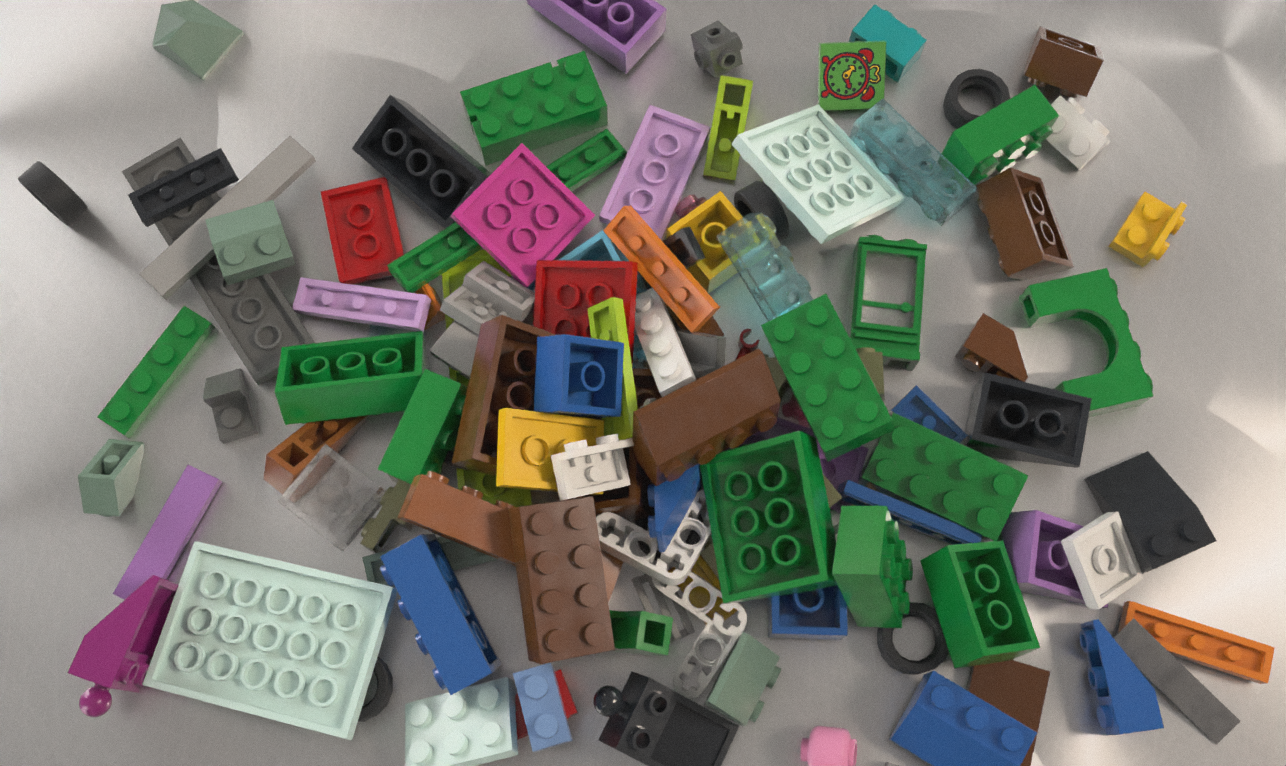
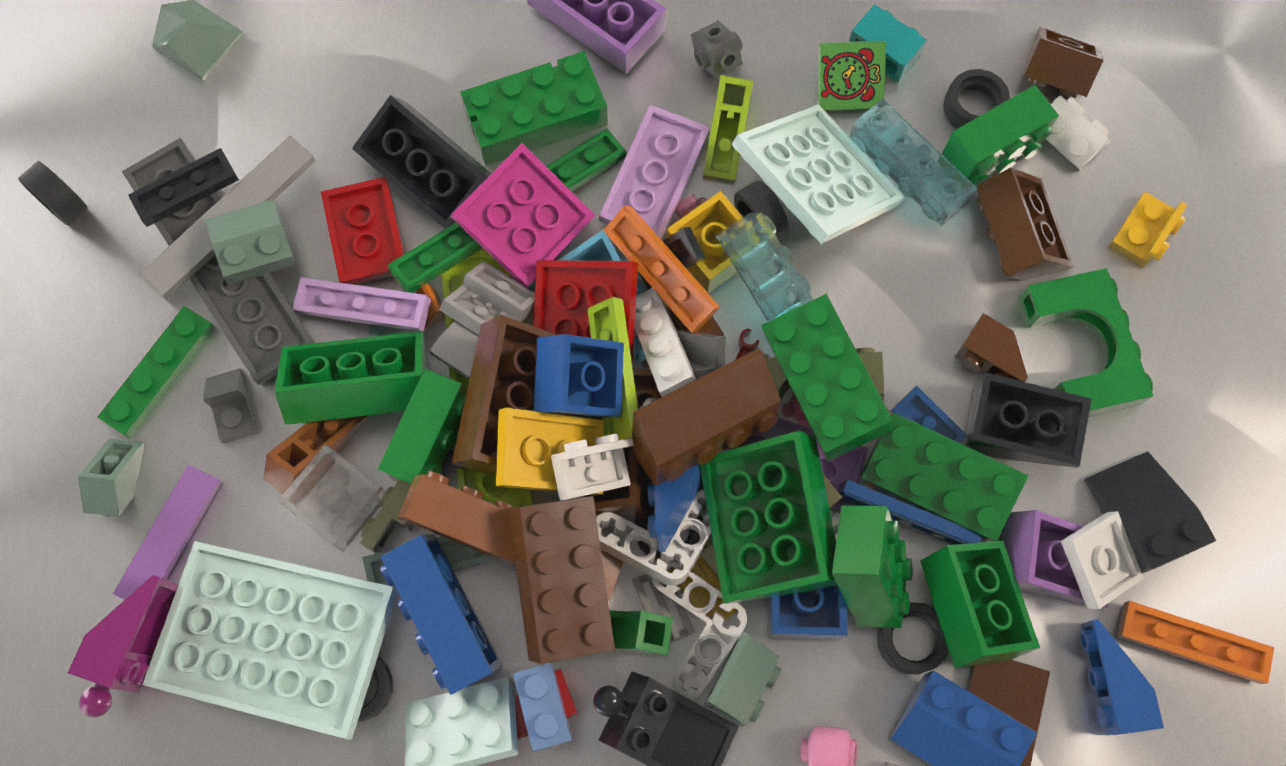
(887, 297): green door -> none
(1176, 682): flat silver sticker -> none

